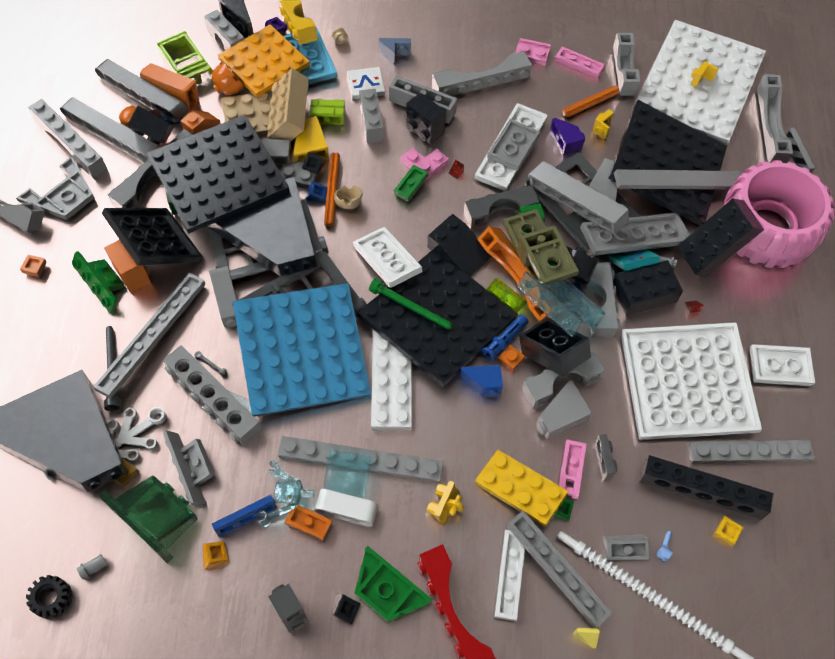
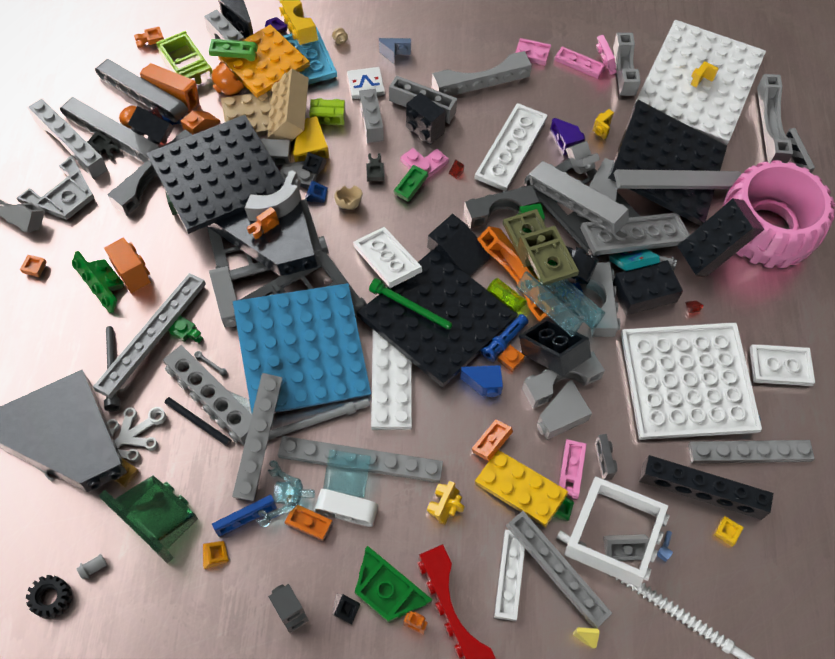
(103, 144): none -> pearl dark grey plate
(150, 35): none -> orange plate
(151, 236): black plate -> none
(185, 329): none -> green plate
(191, 465): light grey bracket -> none
(198, 421): none -> black bar
(233, 49): none -> bright green plate
(257, 437): none -> light grey arch
(265, 222): none -> orange plate
(281, 201): none -> light grey arch
(331, 189): orange axle -> none
(349, 408): none -> light grey bar
(375, 169): none -> pearl dark grey plate
(416, 622): none -> orange plate
(492, 440): none -> orange plate
(513, 144): light grey tile -> none
(581, 157): none -> light grey brick
(590, 101): orange axle -> none
(605, 563): none -> white window
(606, 53): none -> bright pink plate

